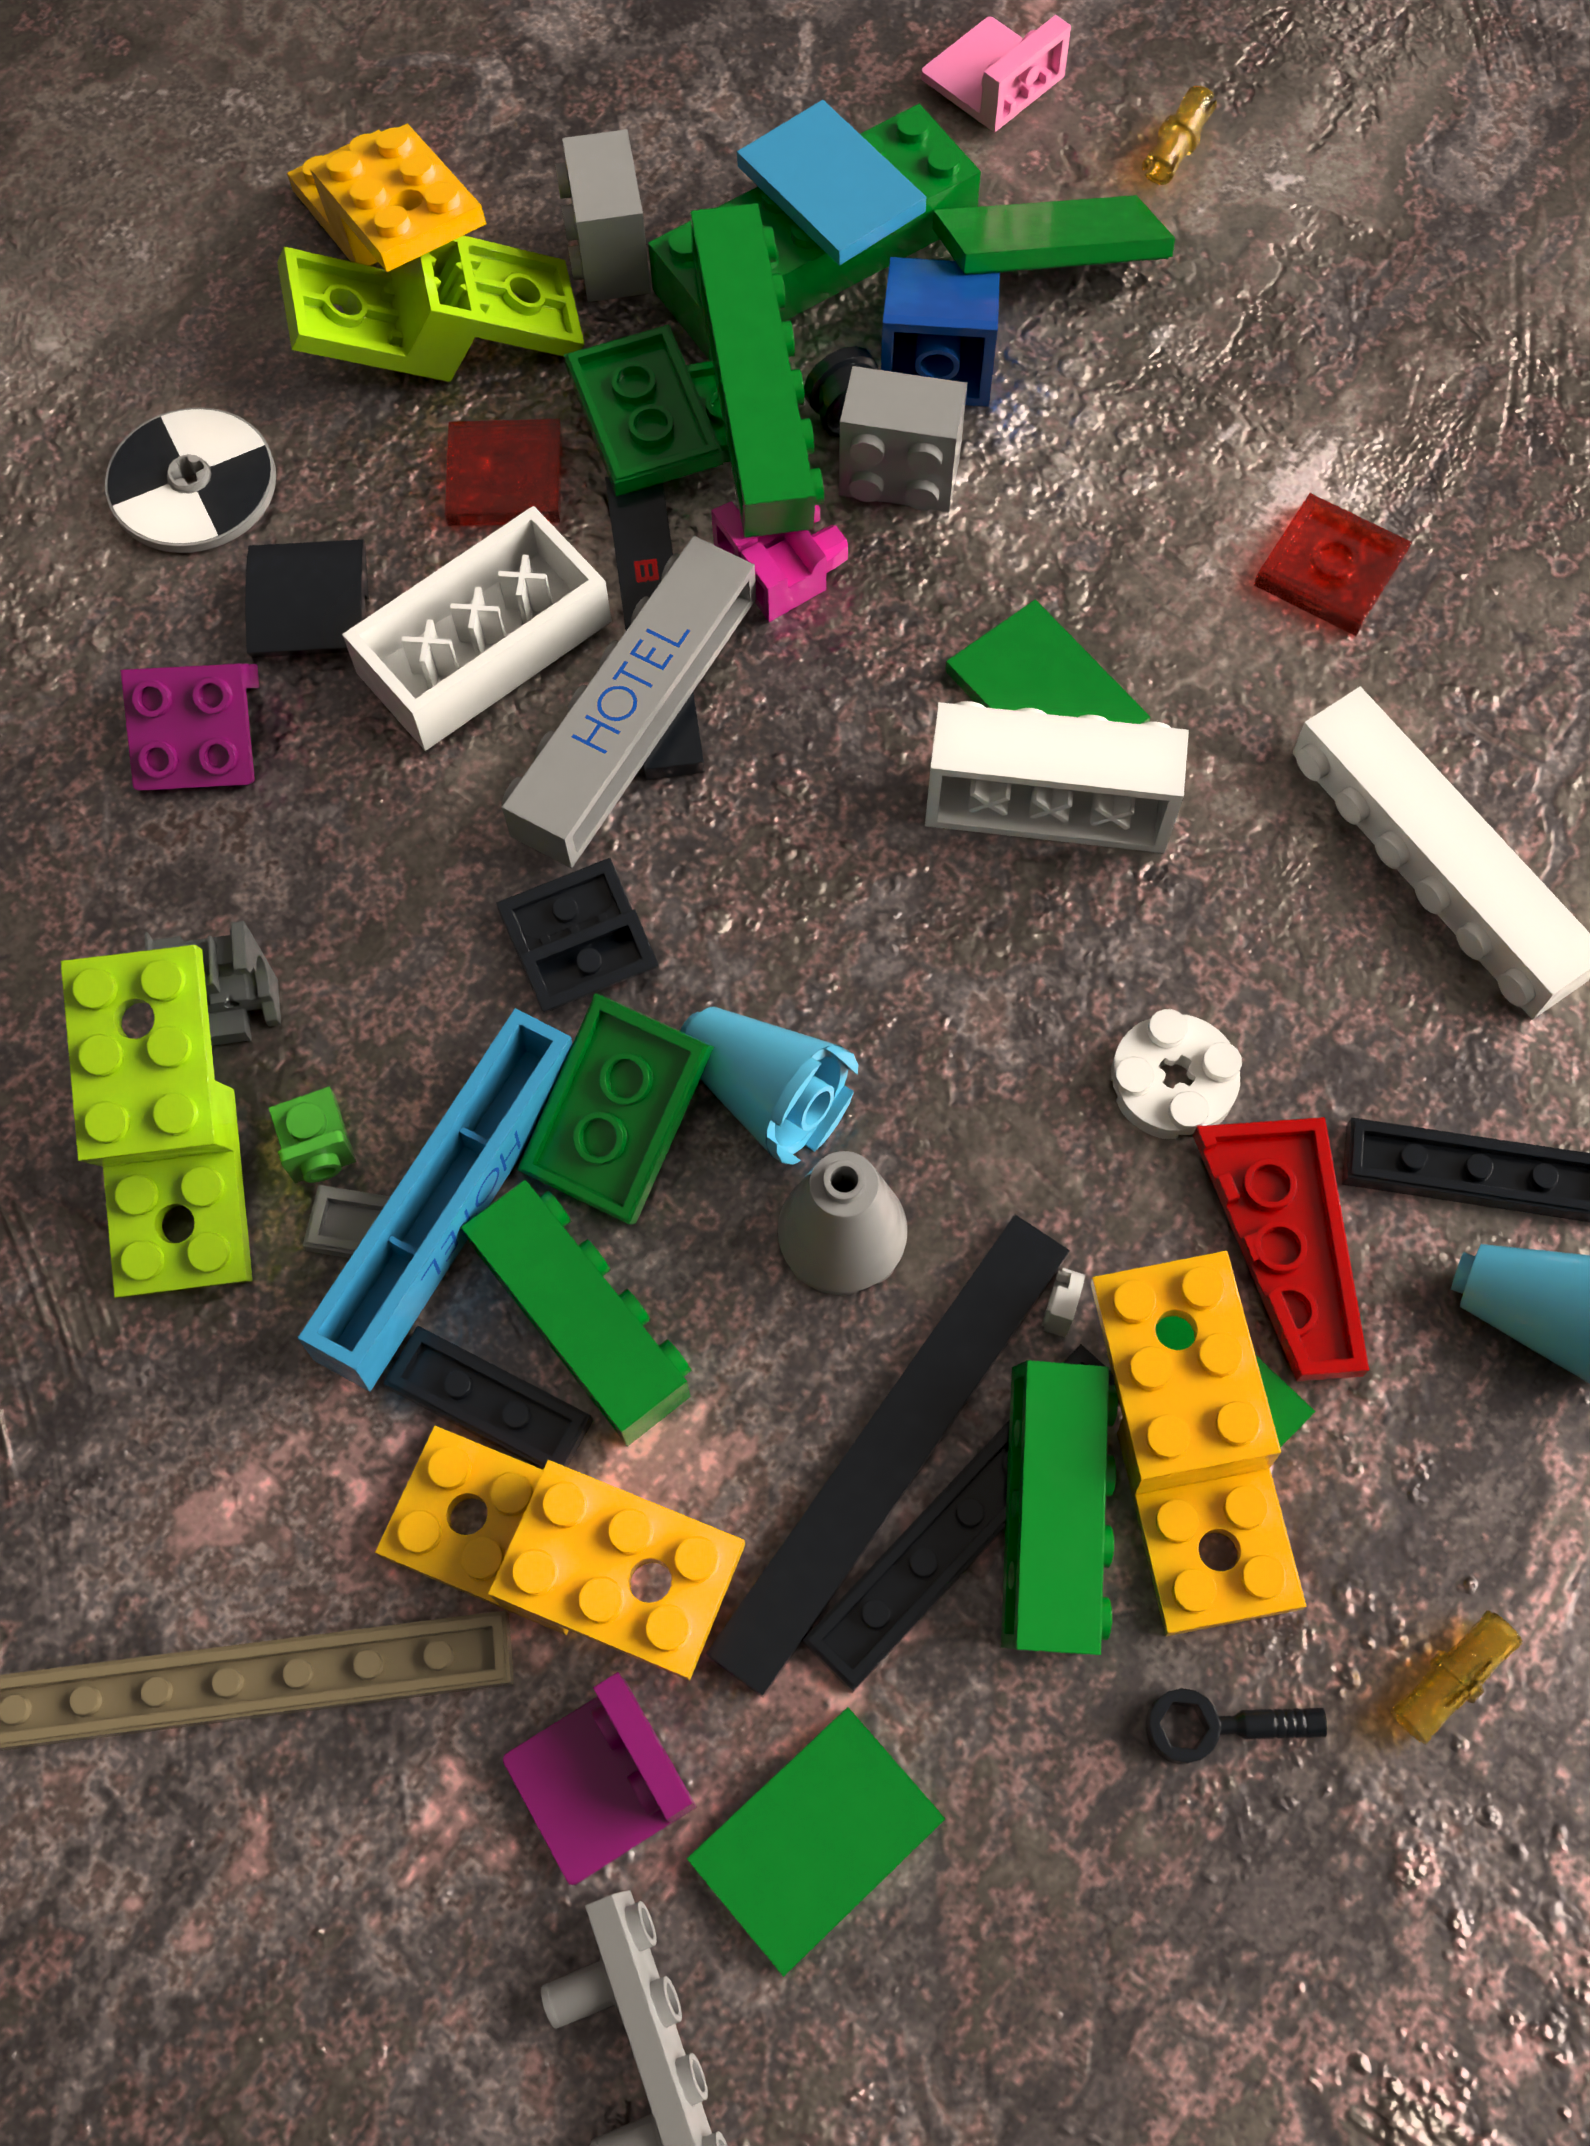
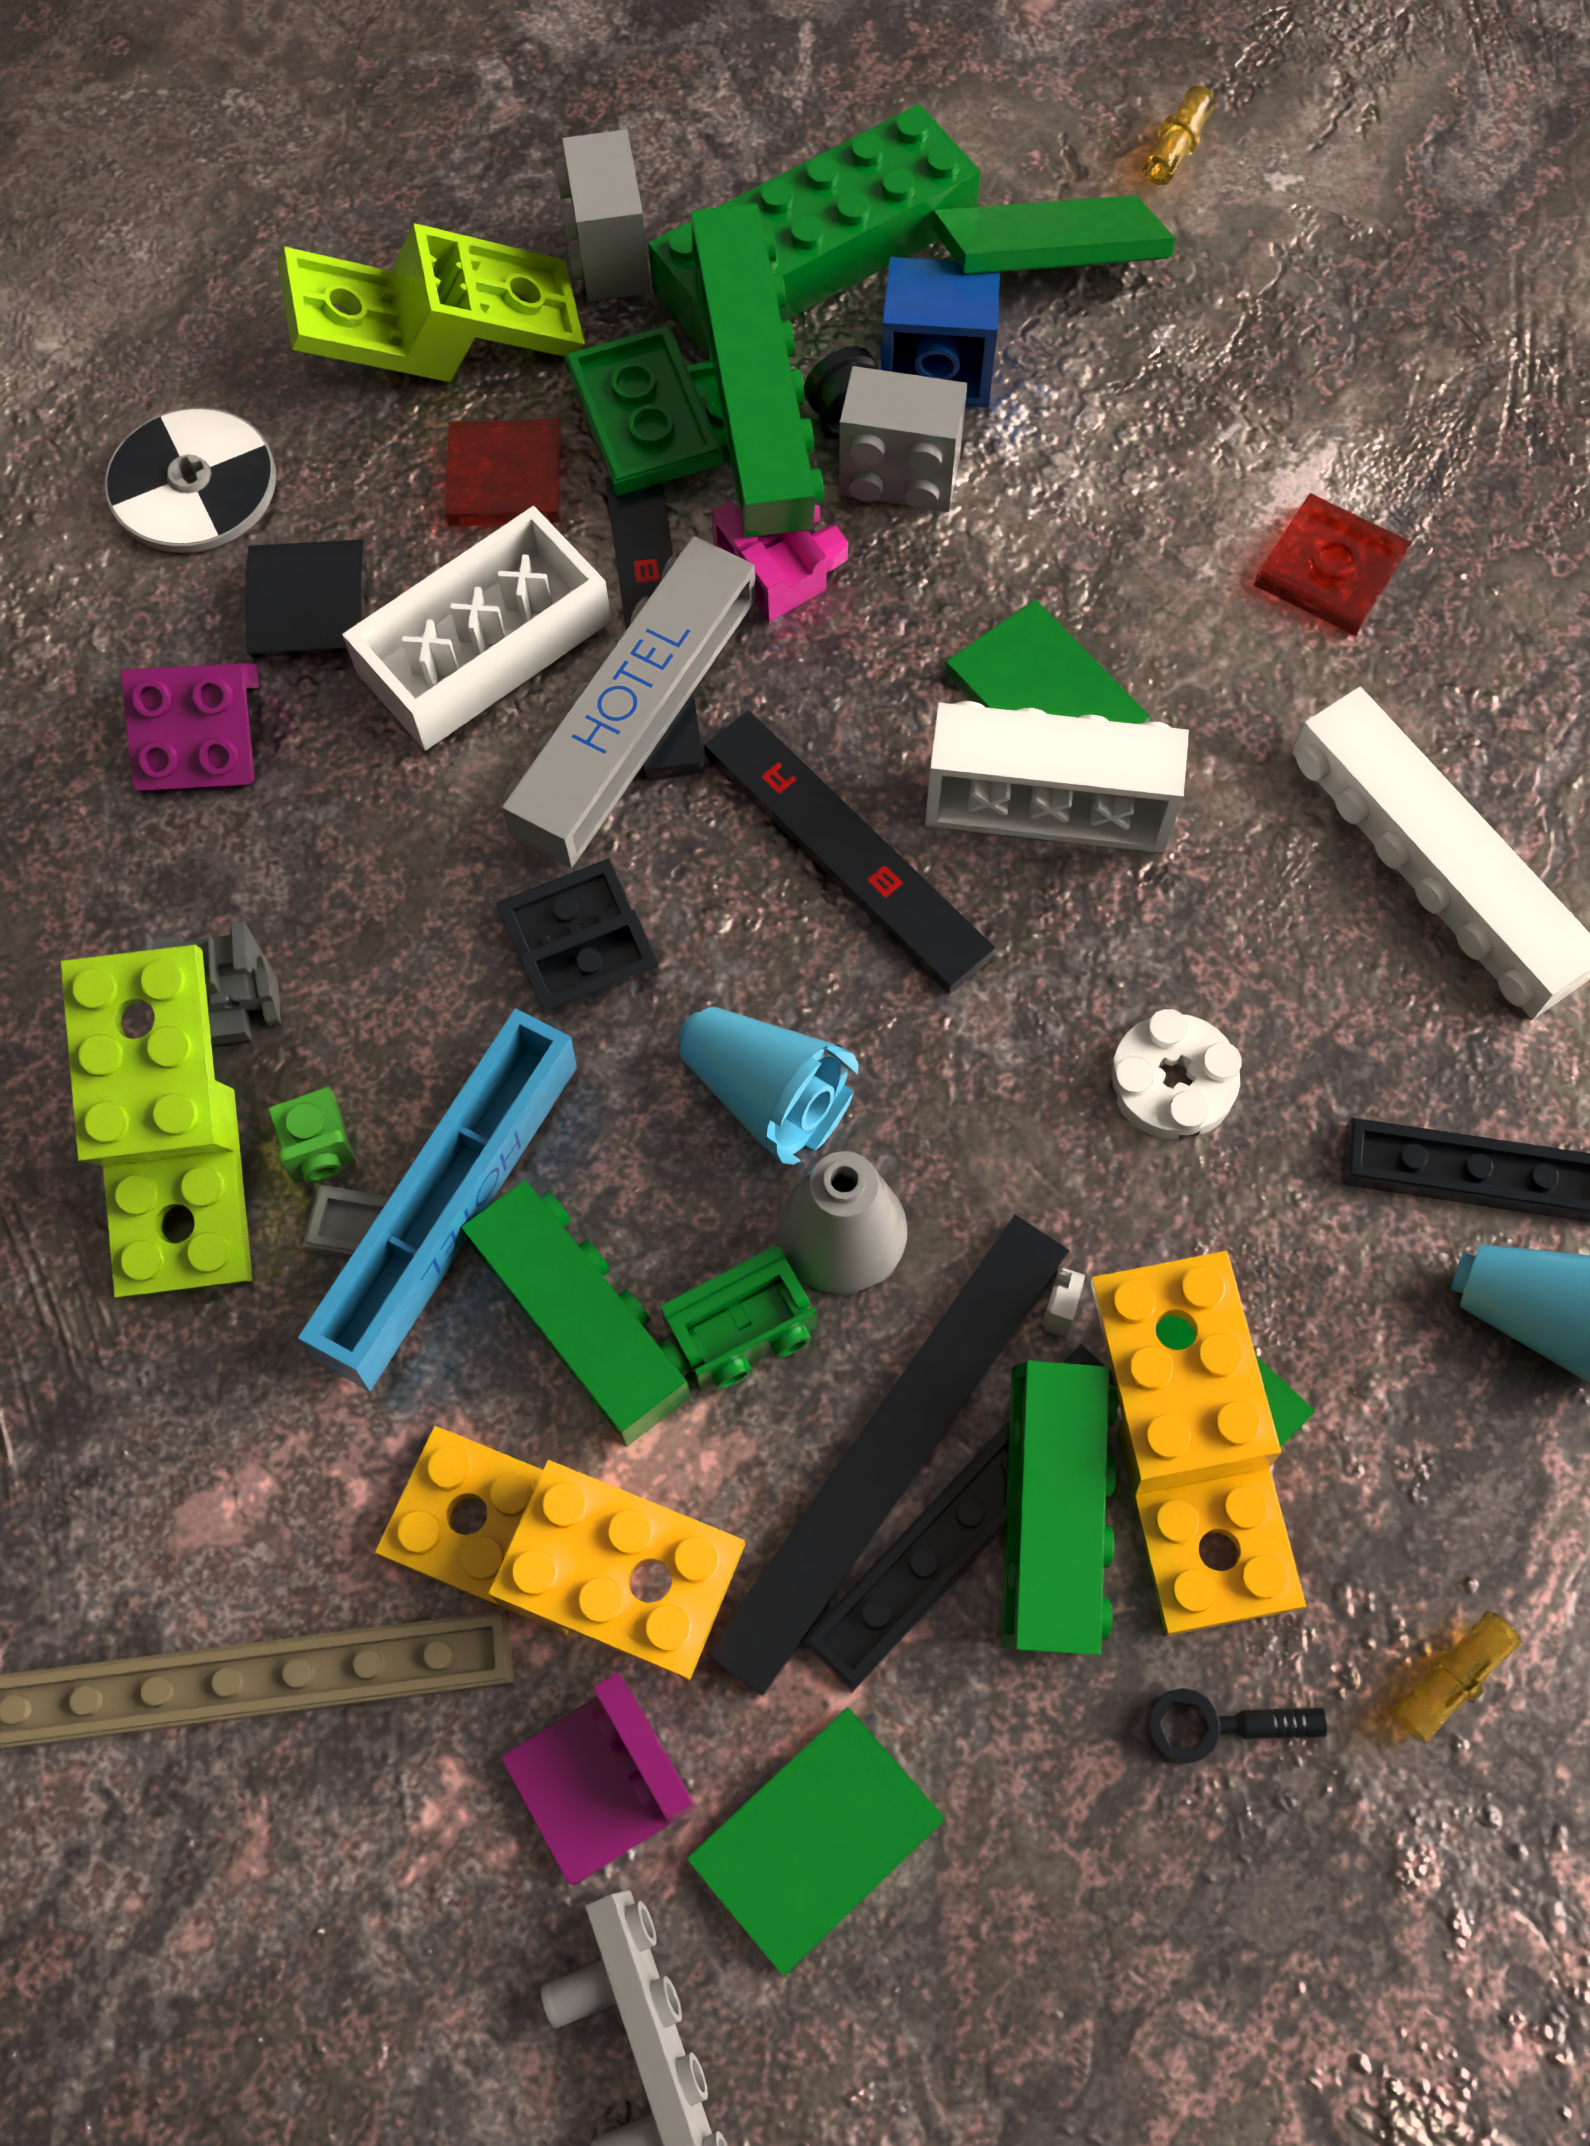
(386, 198): yellow bracket -> none
(487, 1400): black tile -> none
(615, 1109): green tile -> none
(740, 1319): none -> green hinge
(831, 182): dark azure tile -> none
(850, 852): none -> black tile
(997, 71): bright pink bracket -> none
(1291, 1231): red wing -> none

